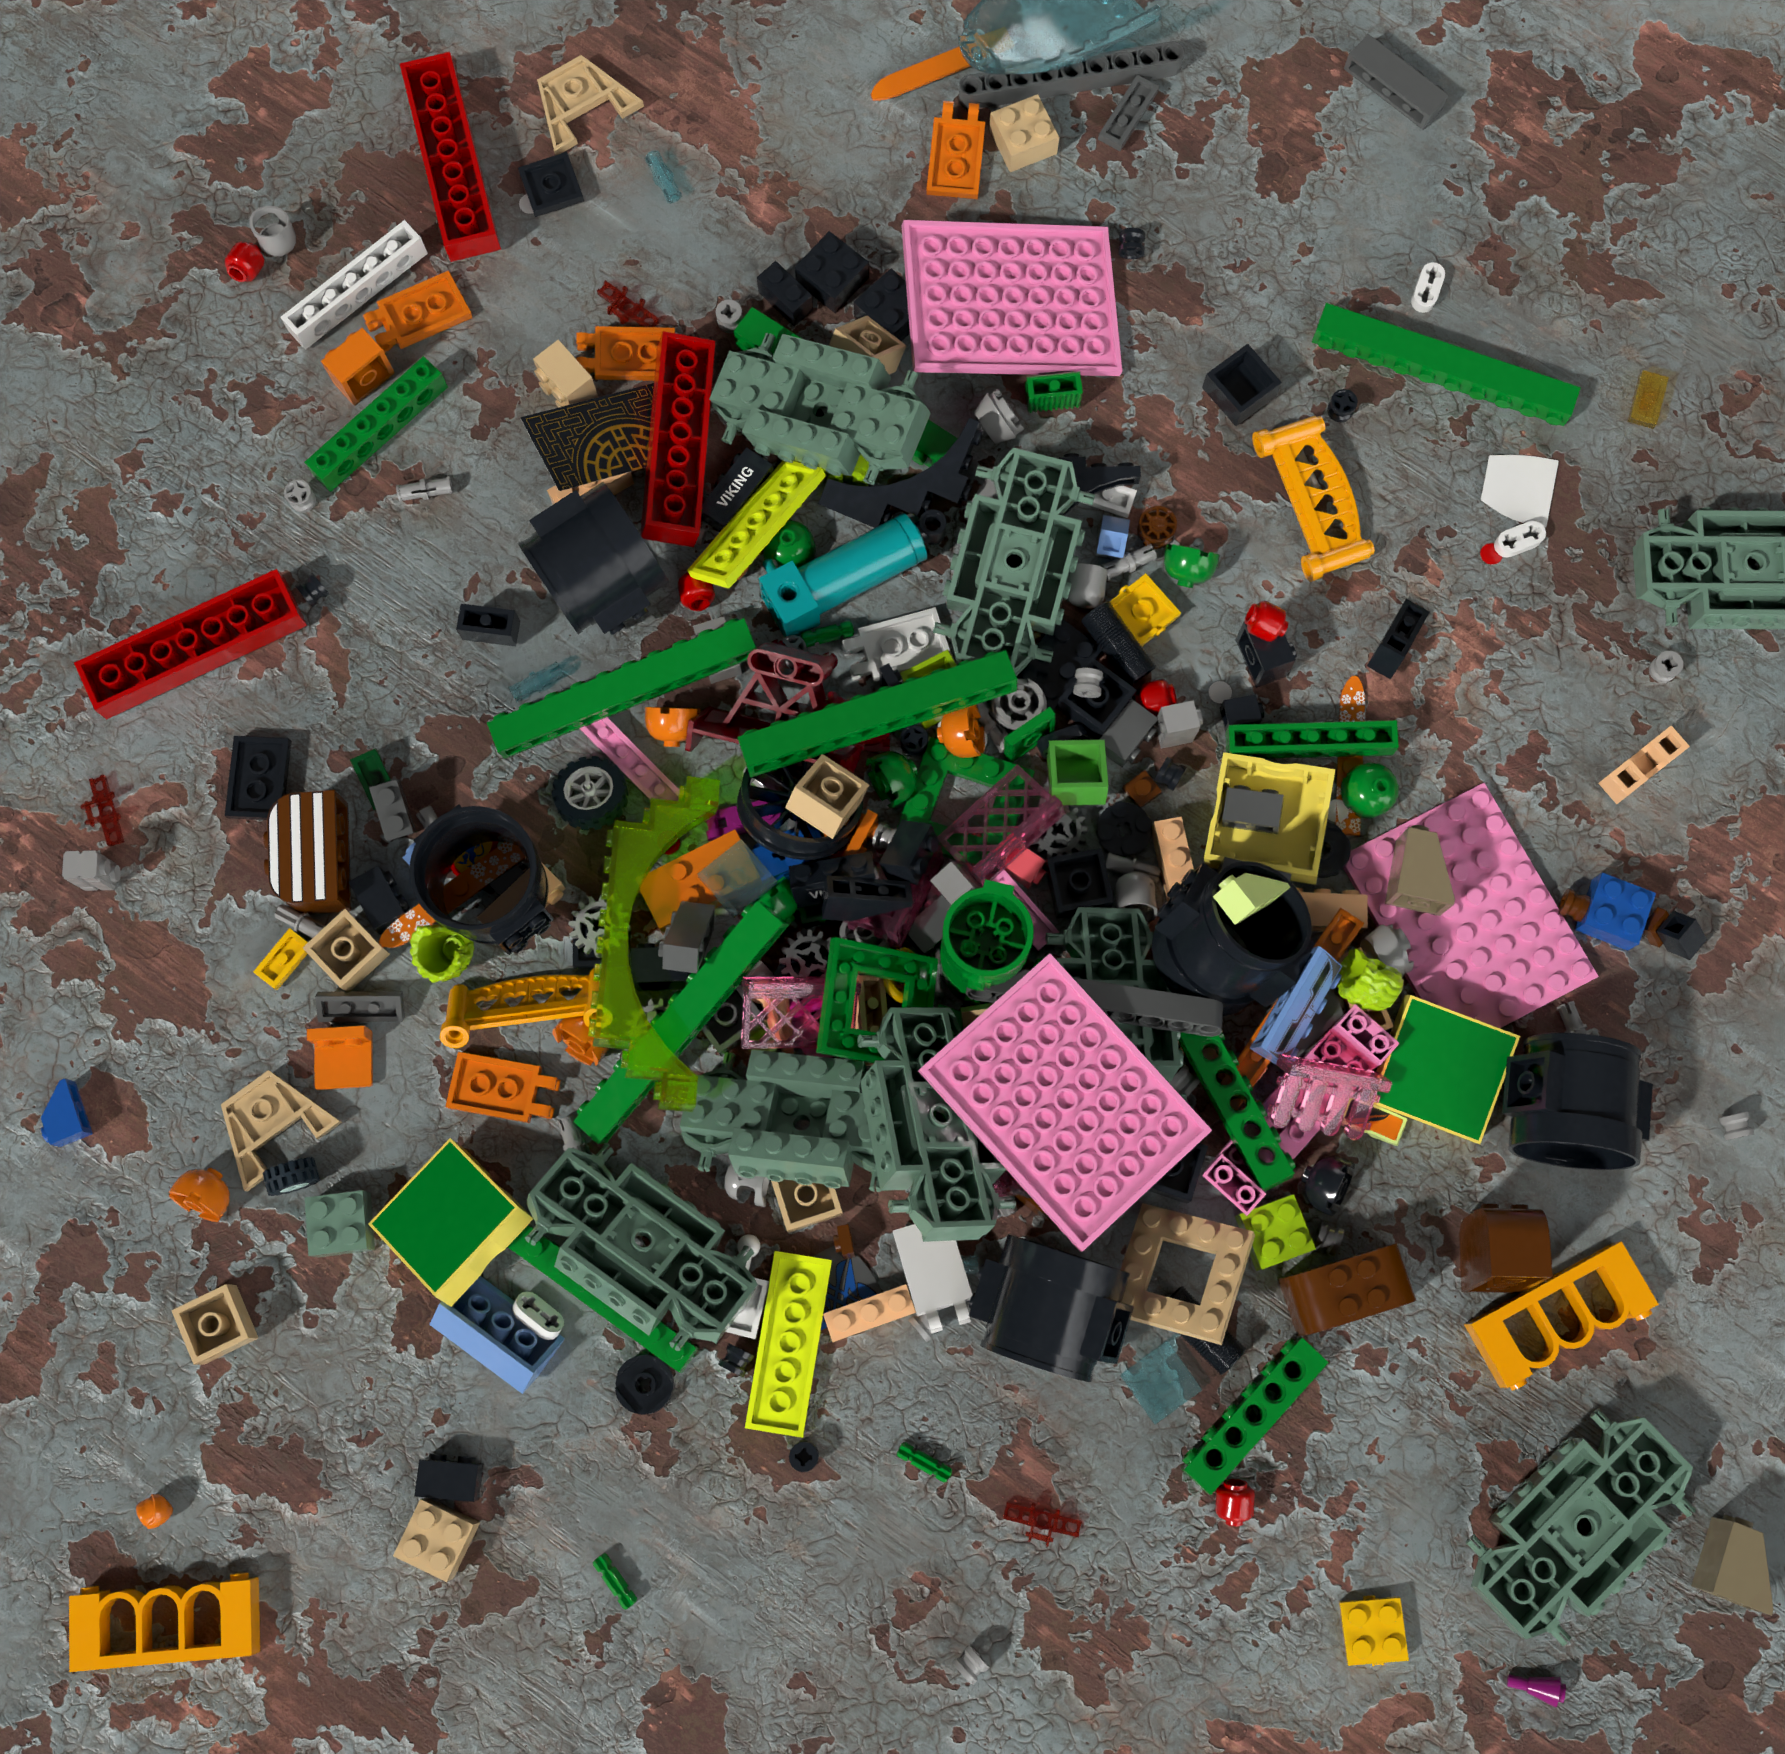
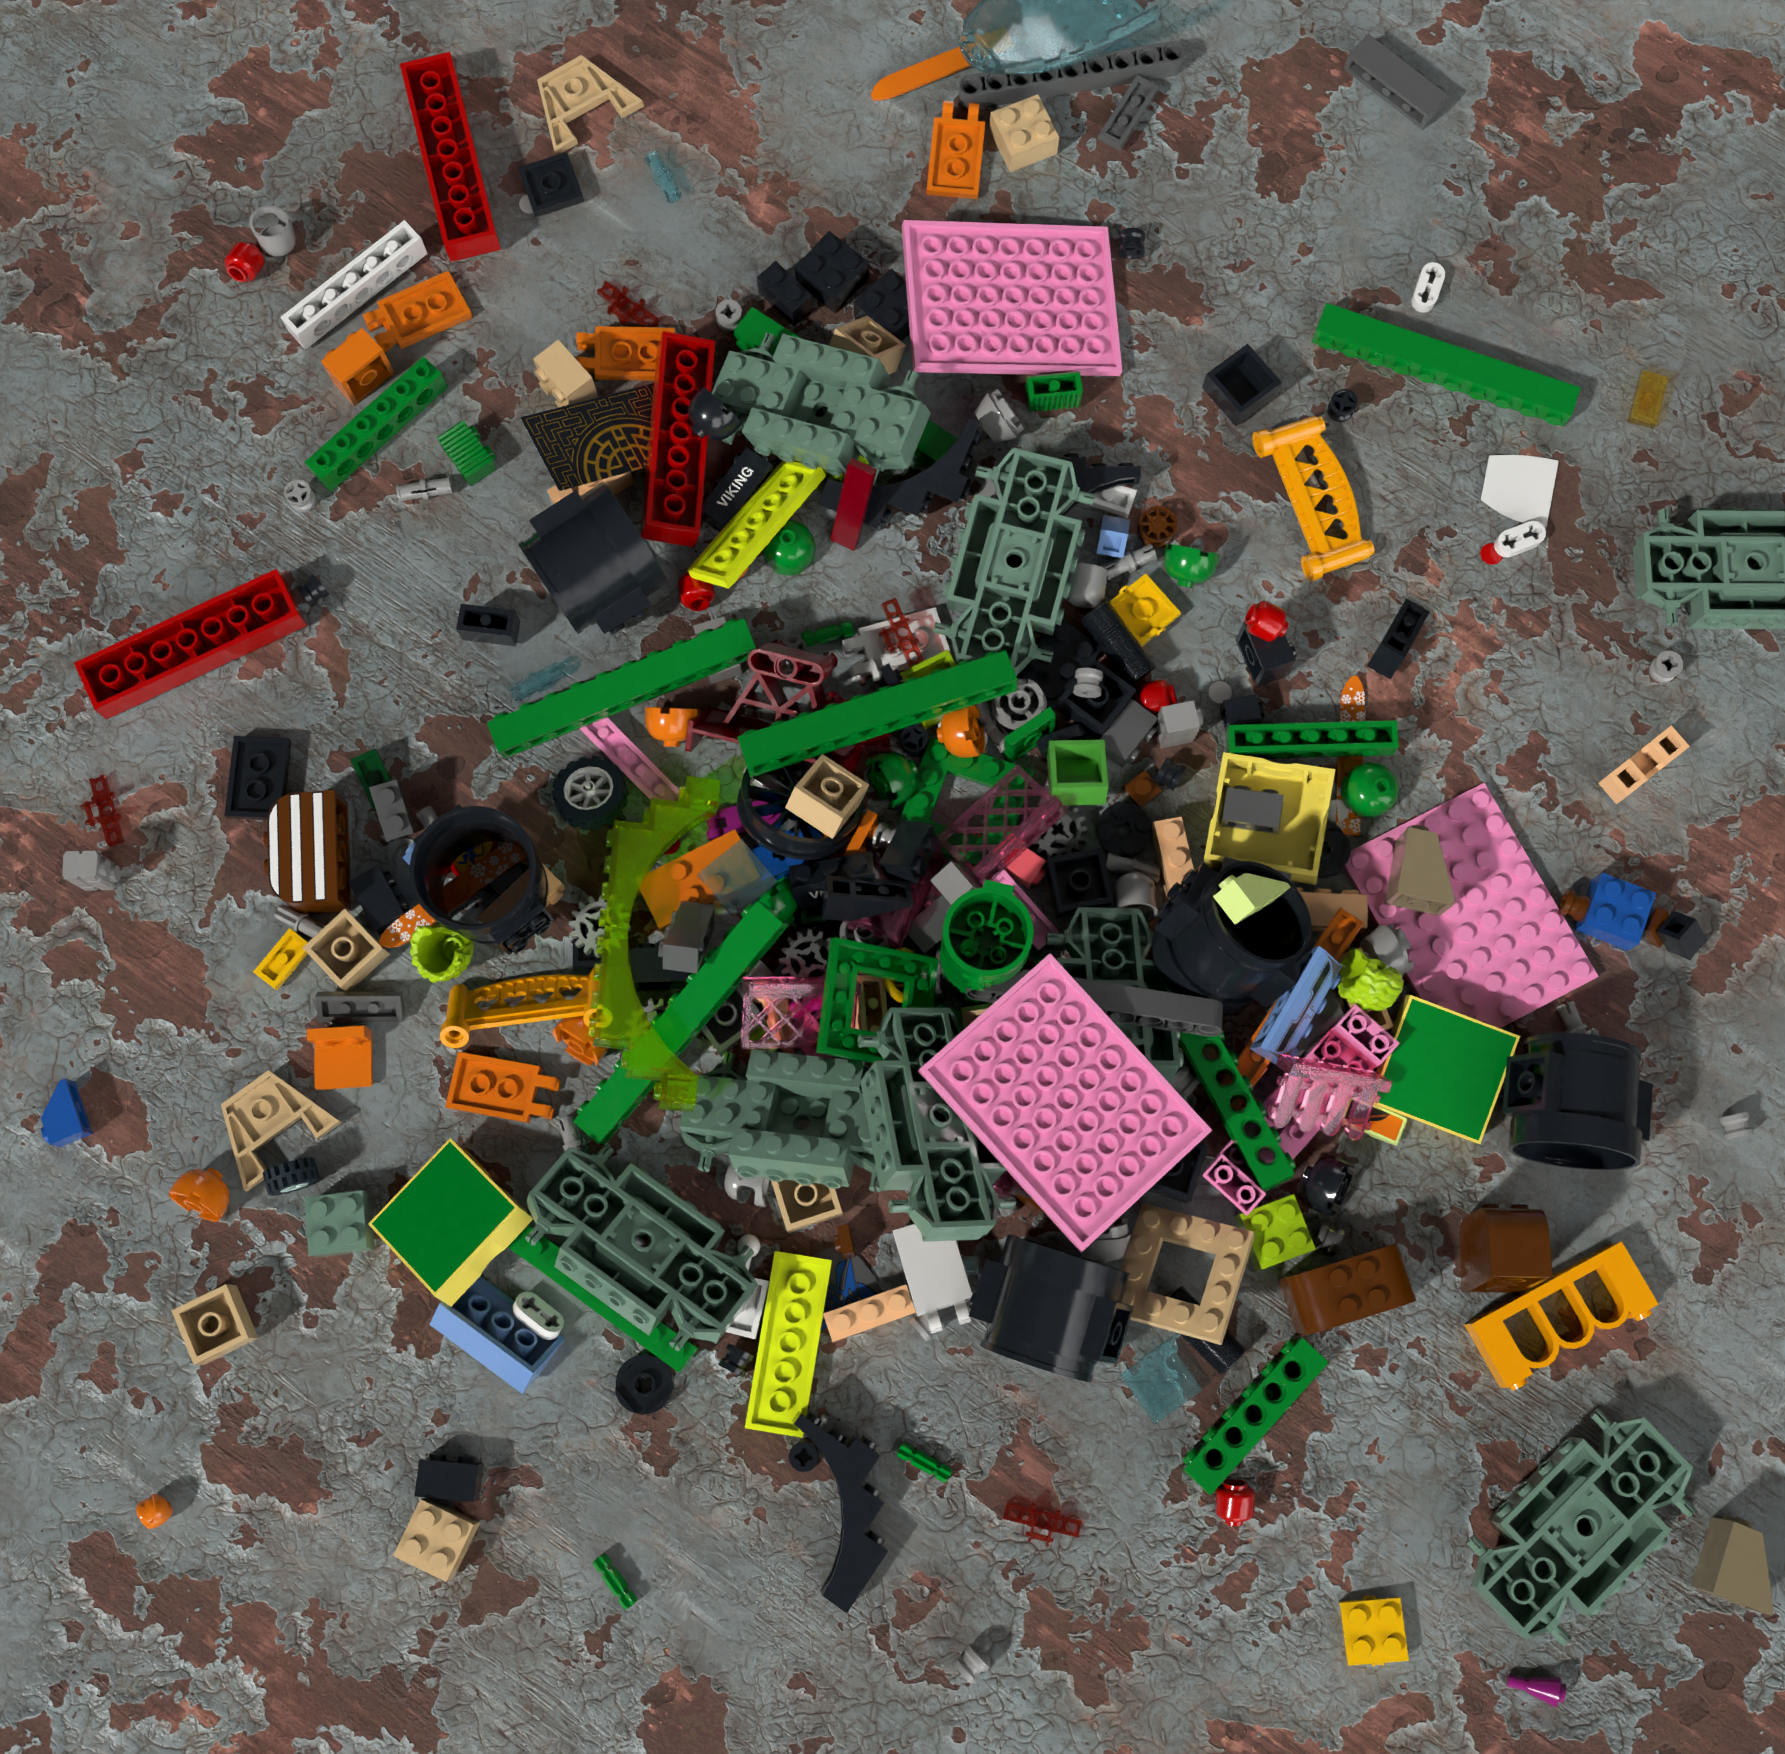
(91, 1625): light orange fence -> none
(467, 453): none -> green brick
(711, 417): none -> black cylinder
(804, 593): teal piece -> none
(853, 504): none -> dark red tile
(857, 1552): none -> black arch
(894, 627): none -> clear red piece
(1111, 1243): none -> light grey cone

